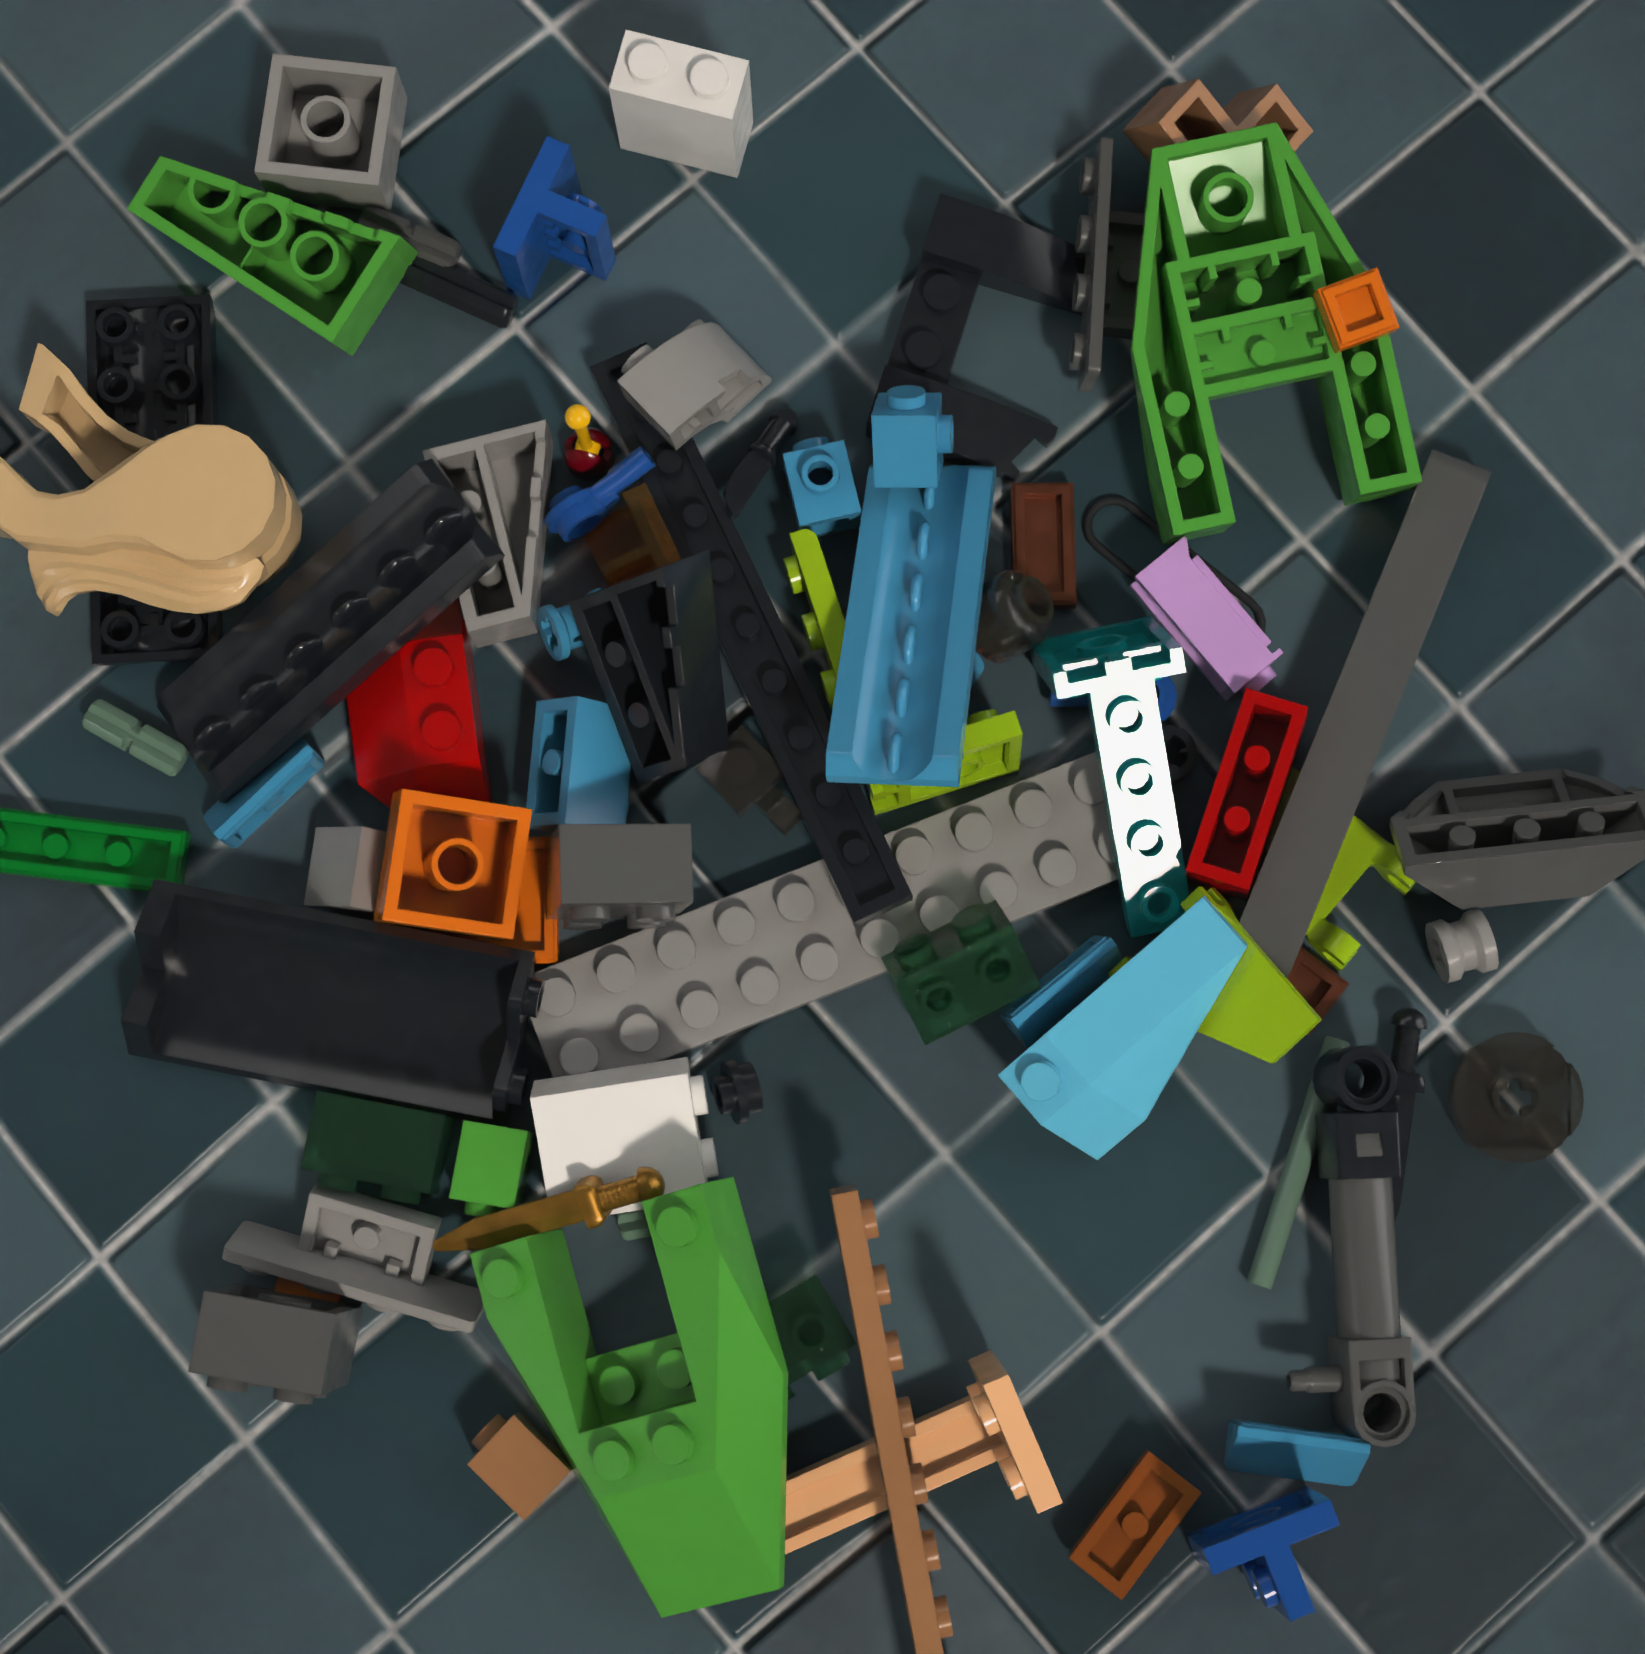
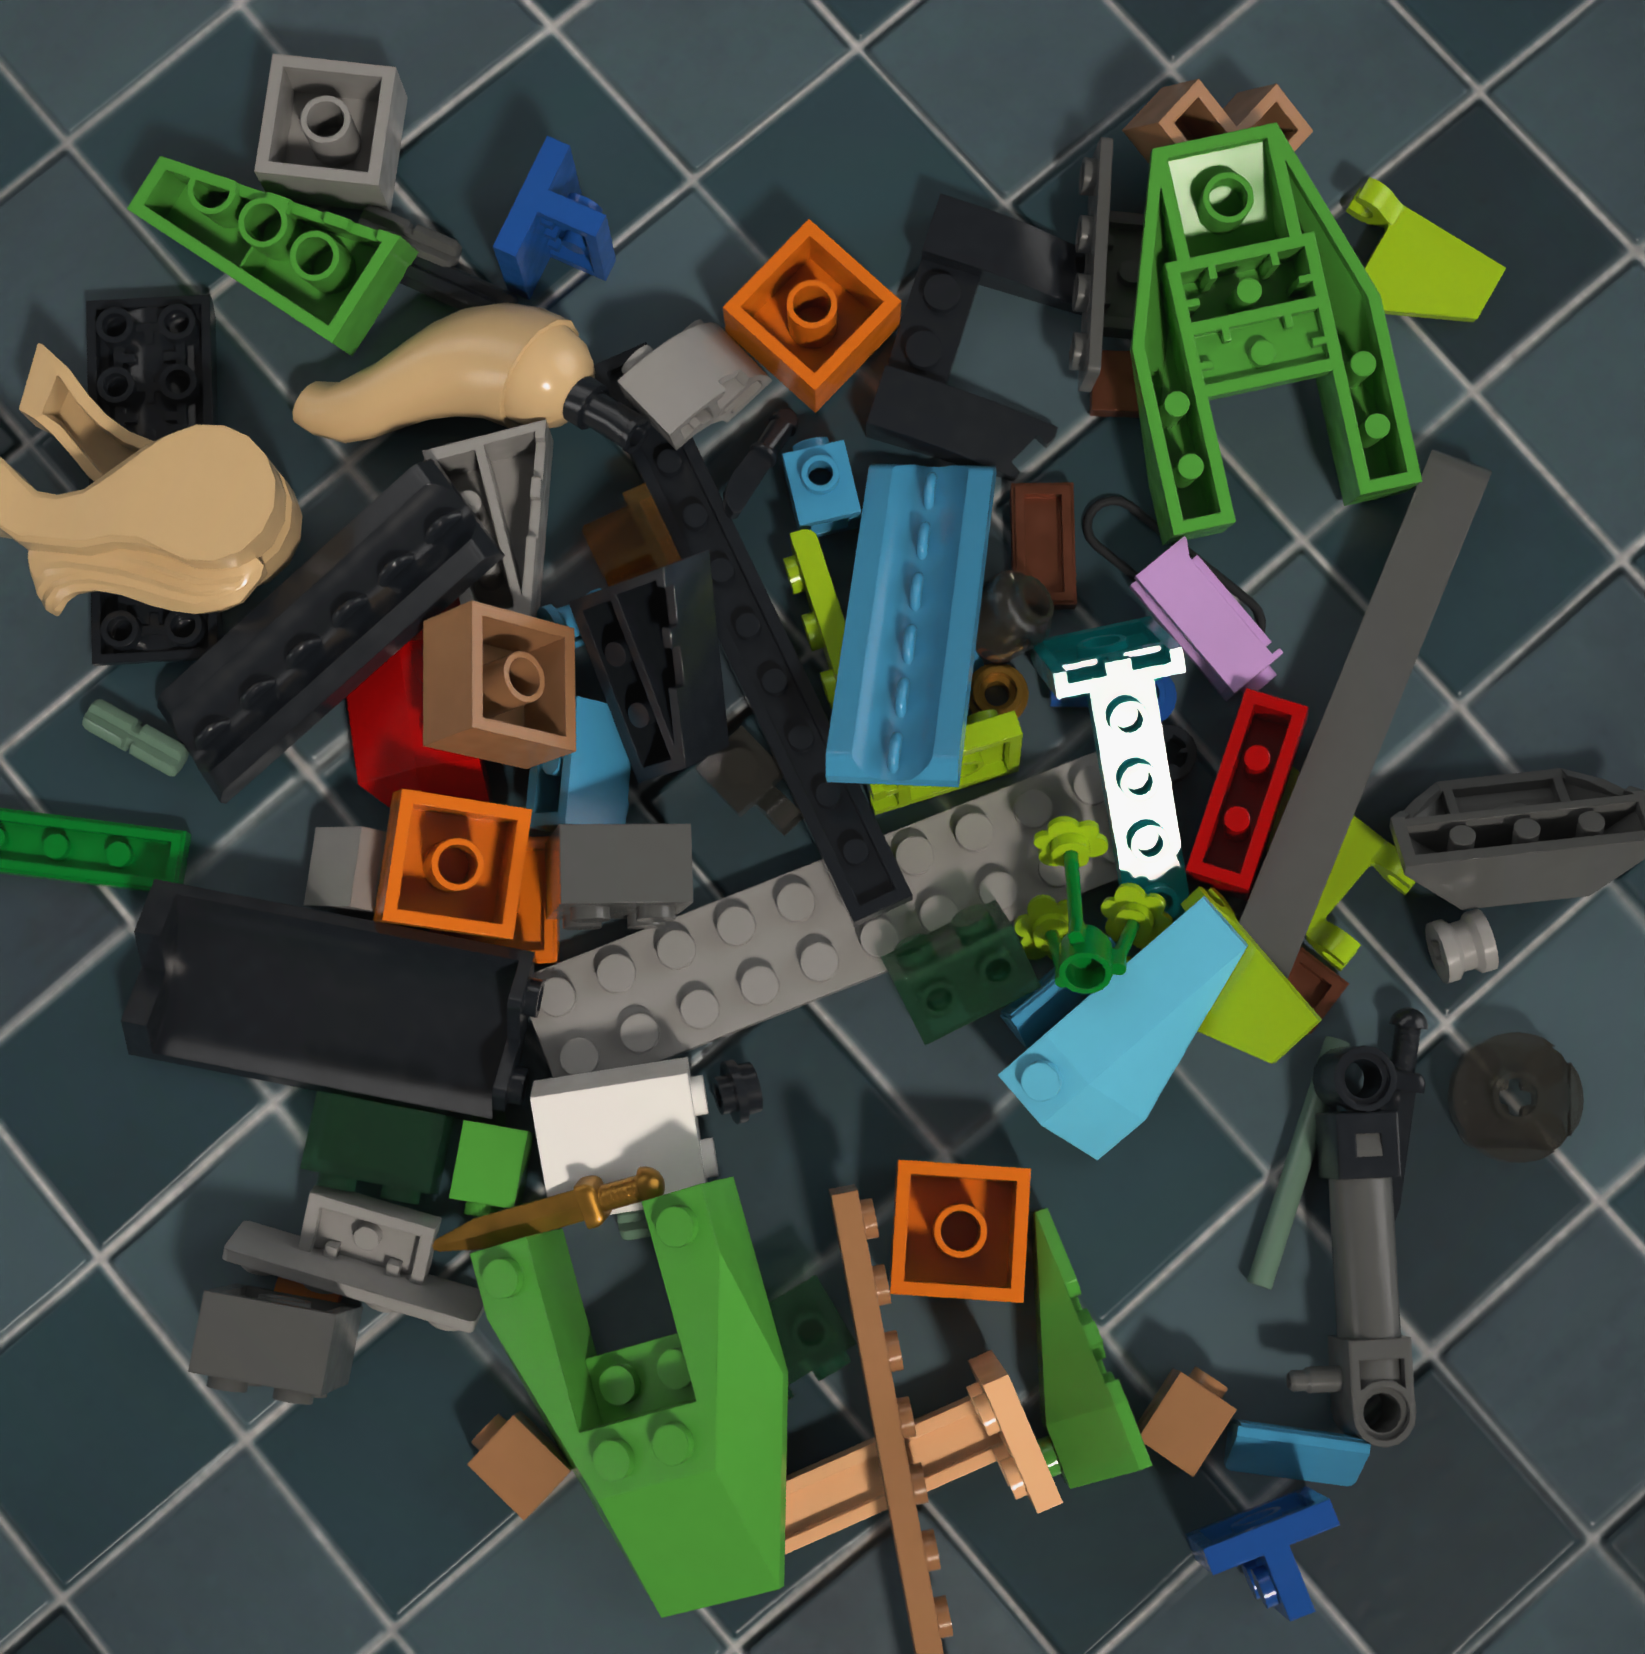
(264, 794): dark azure slope -> none
(477, 363): none -> tan animal
(498, 685): none -> medium nougat brick
(580, 511): blue plate -> none
(584, 446): dark red hinge -> none
(682, 103): white brick -> none
(812, 315): none -> orange brick
(909, 438): dark azure brick -> none
(959, 1231): none -> orange brick
(998, 675): none -> pearl gold plate
(1080, 1402): none -> bright green wedge
(1081, 951): none -> plant
(1115, 387): none -> copper tile
(1133, 1524): dark orange plate -> none
(1186, 1418): none -> medium nougat brick
(1356, 310): orange tile -> none
(1420, 265): none -> lime flag

